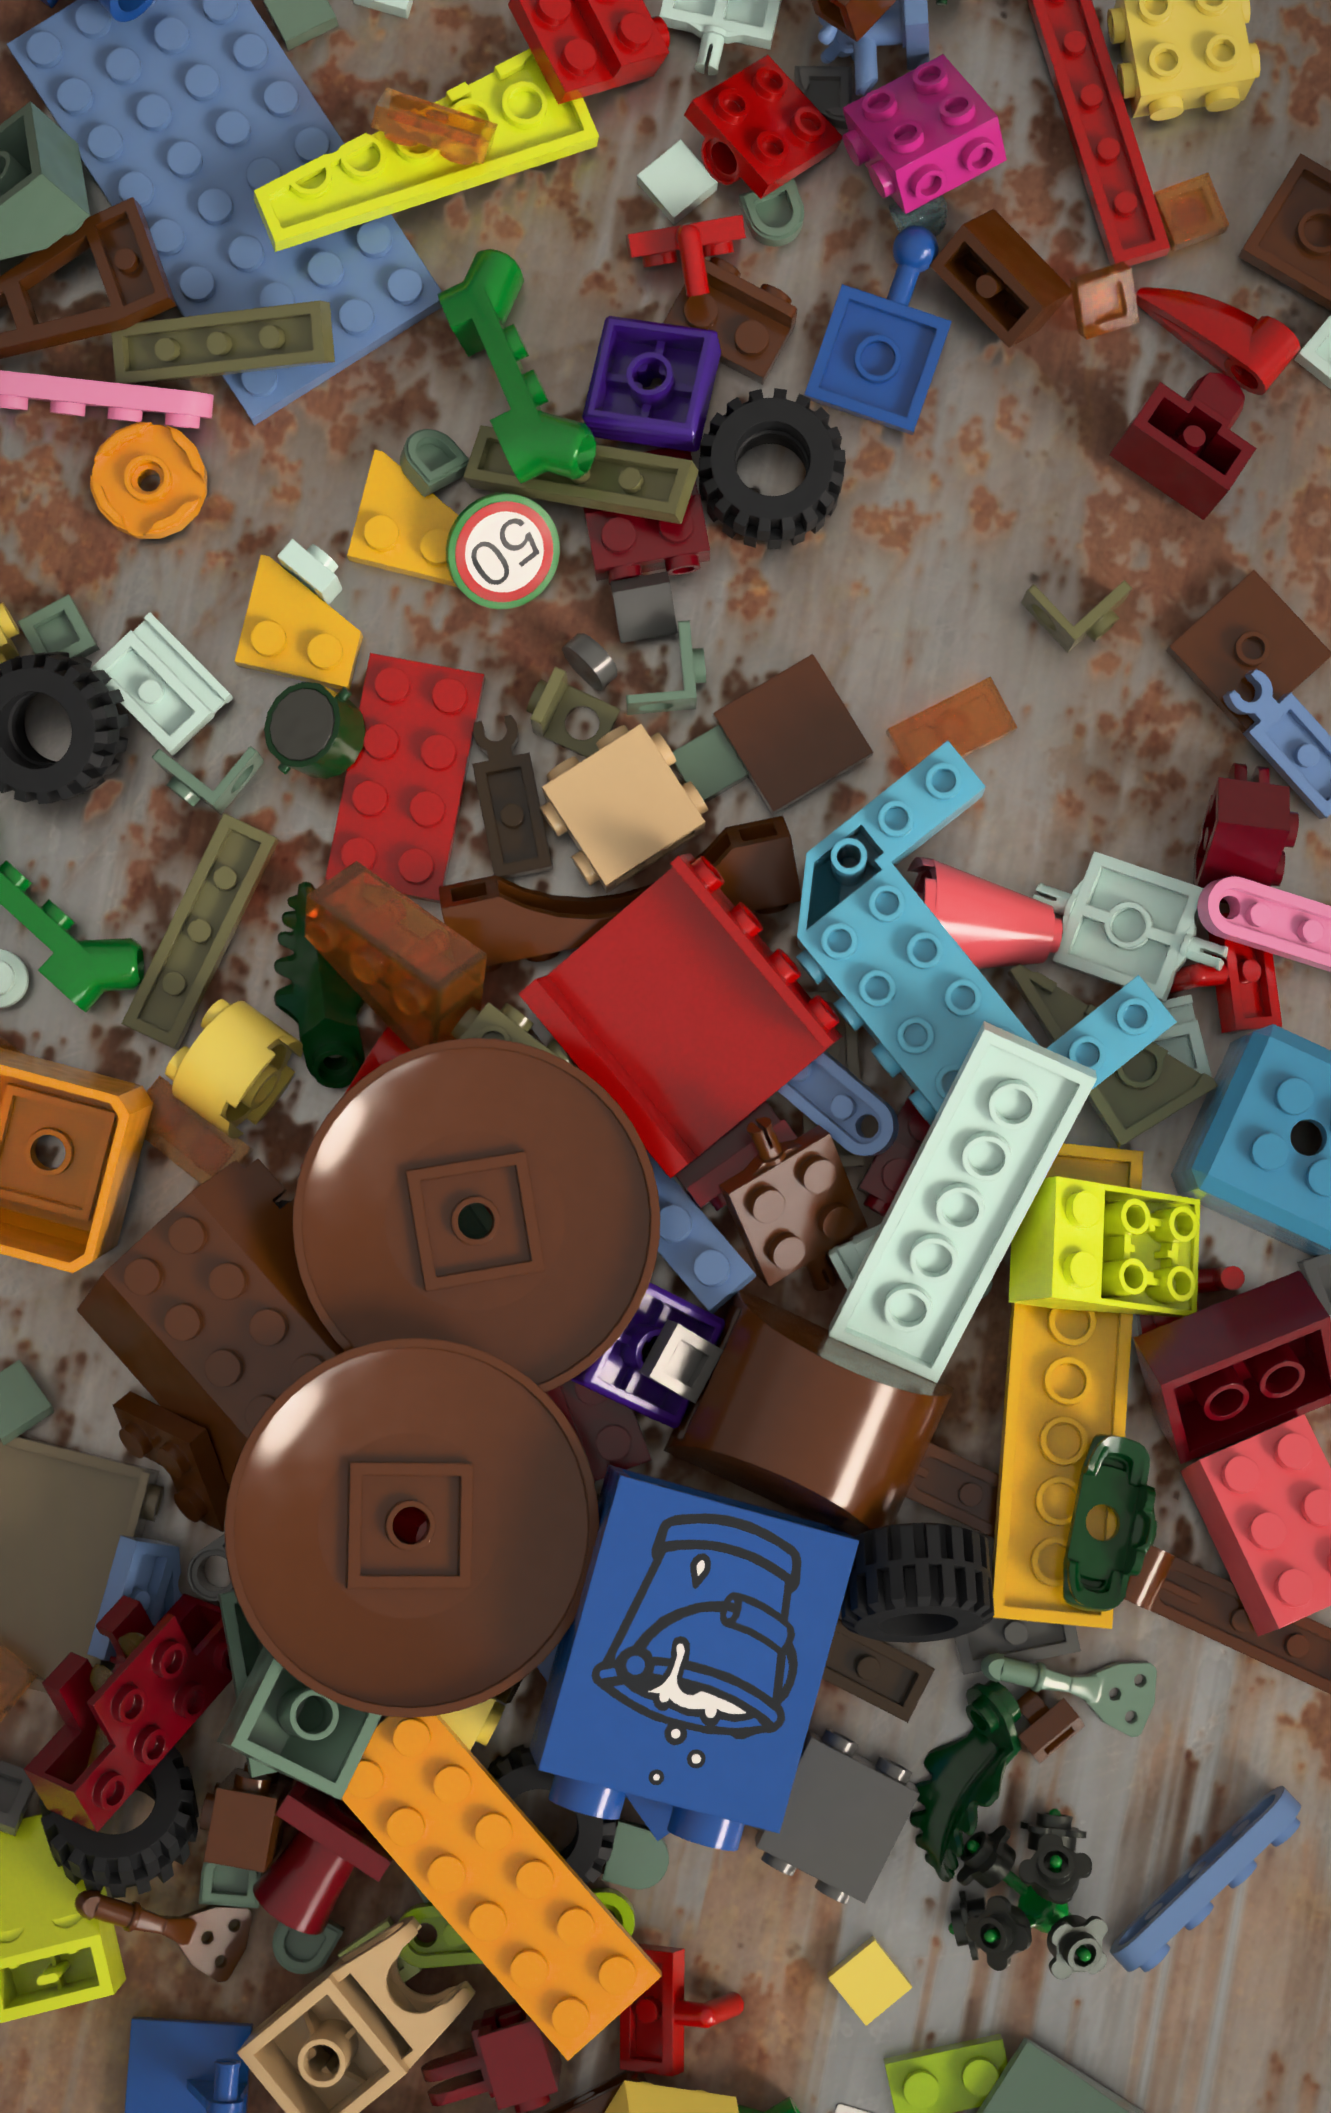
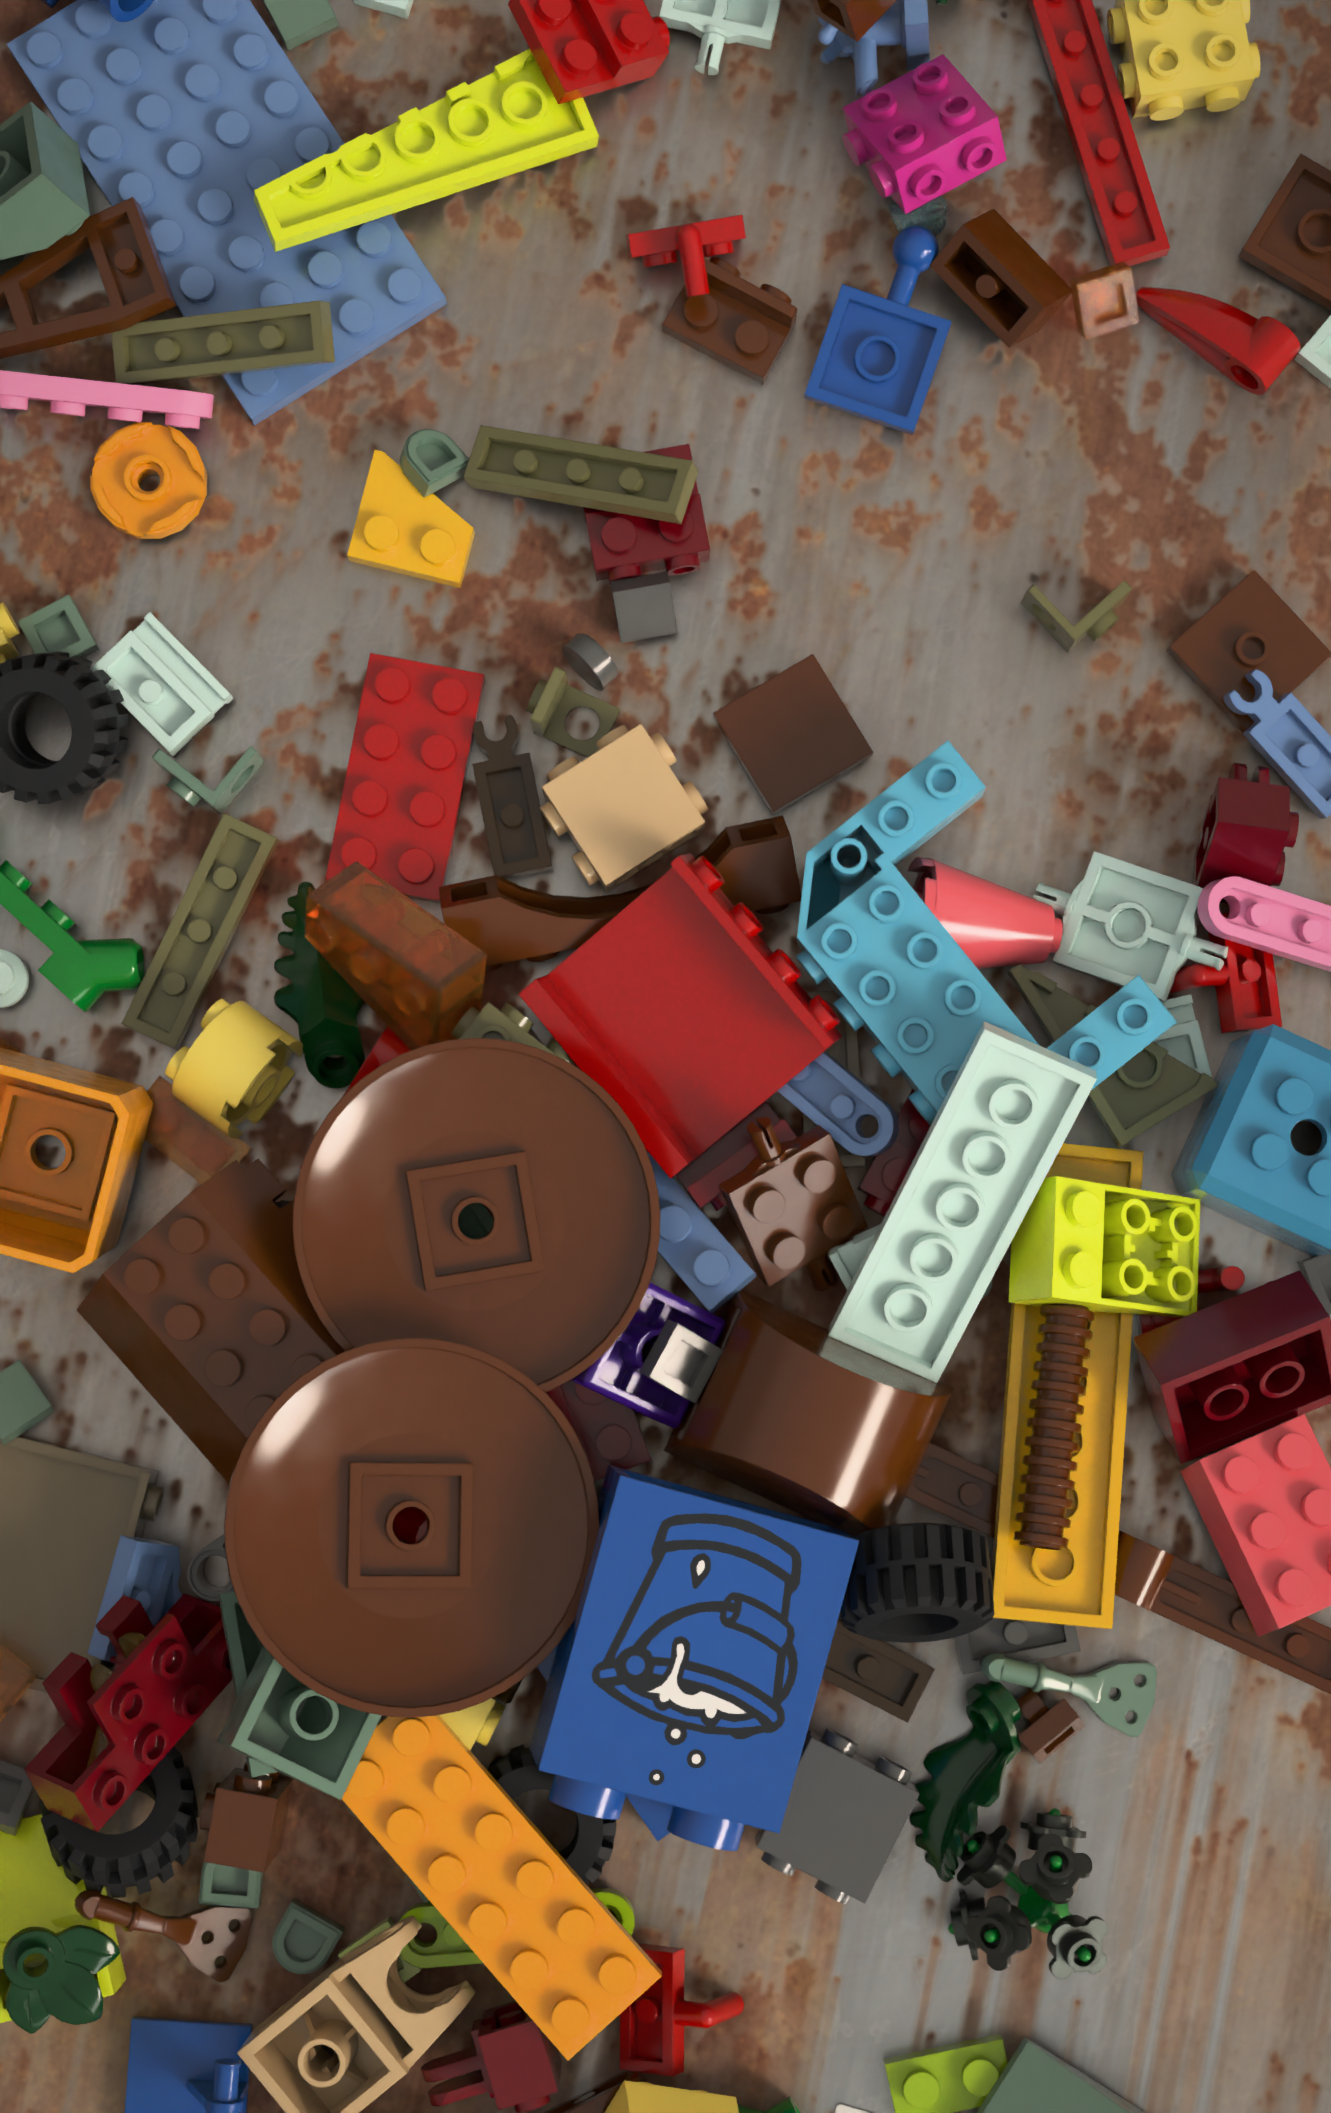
(64, 1982): none -> dark green plate
(183, 1452): reddish brown plate -> none
(296, 632): yellow wing -> none
(312, 569): light aqua plate -> none
(314, 730): piece -> none
(318, 1860): dark red plant -> none
(416, 120): clear orange plate -> none
(502, 550): piece -> none
(529, 438): green plate -> none
(628, 360): dark purple brick -> none
(636, 1857): sand green tile -> none
(677, 182): light aqua tile -> none
(692, 672): sand green bracket -> none
(710, 764): sand green tile -> none
(760, 129): red plate -> none
(776, 217): sand green tile -> none
(778, 423): black tyre -> none
(827, 89): dark grey tile -> none
(869, 1980): light yellow tile -> none
(965, 720): clear orange plate -> none
(1054, 1426): none -> reddish brown piece
(1097, 1570): dark green piece -> none
(1188, 442): dark red brick -> none
(1191, 212): clear orange plate -> none
(1223, 1864): medium blue plate -> none

